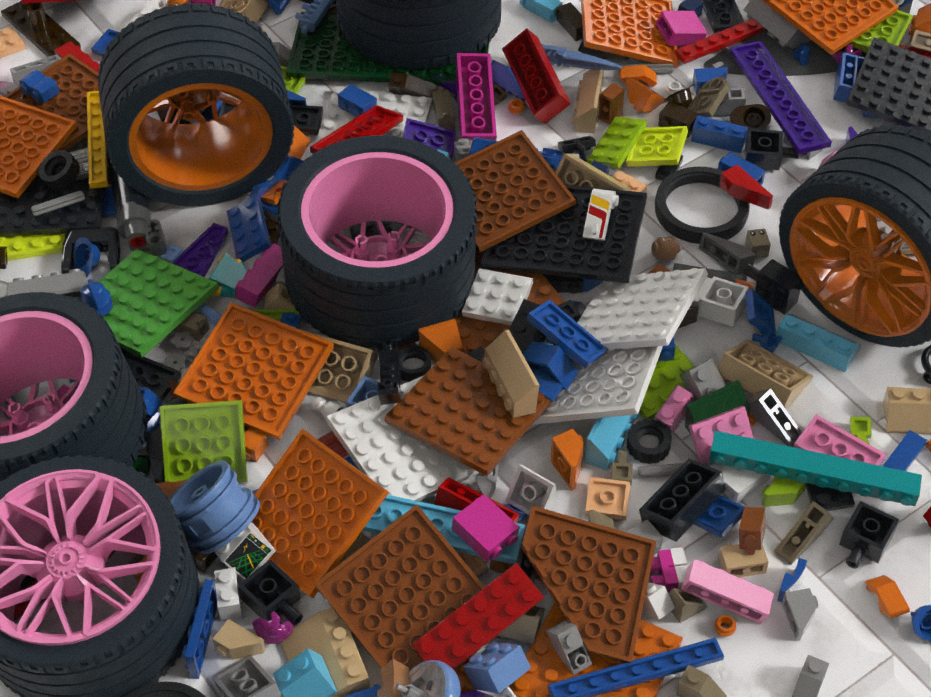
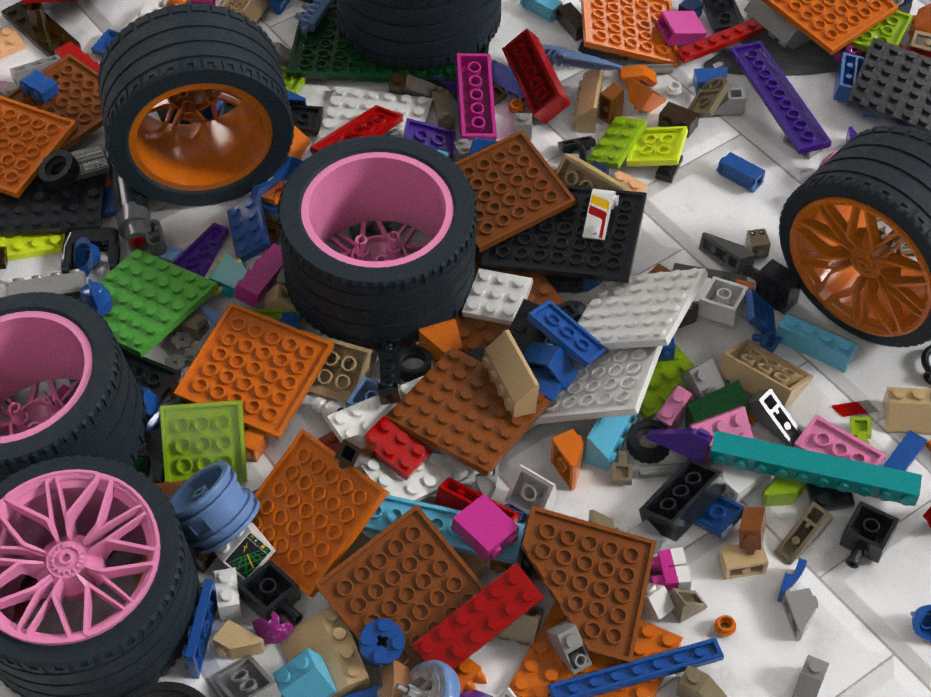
(57, 203): light grey axle -> none
(96, 143): yellow tile -> none
(355, 100): blue brick -> none
(355, 451): none -> dark brown brick
(384, 630): none -> blue brick
(397, 448): none -> red plate
(496, 667): medium blue brick -> none
(523, 122): none -> light grey slope
(552, 156): blue plate -> none
(608, 497): light nougat plate -> none
(665, 248): medium nougat head -> none
(681, 97): dark brown piece -> none
(687, 232): black tyre -> none
(687, 442): none -> dark purple slope
(719, 134): blue brick -> none
(727, 591): bright pink brick -> none
(744, 187): red slope -> none
(751, 116): dark brown piece -> none
(766, 149): black brick -> none
(802, 53): blue piece -> none
(859, 407): none -> sticker
(889, 596): orange slope -> none

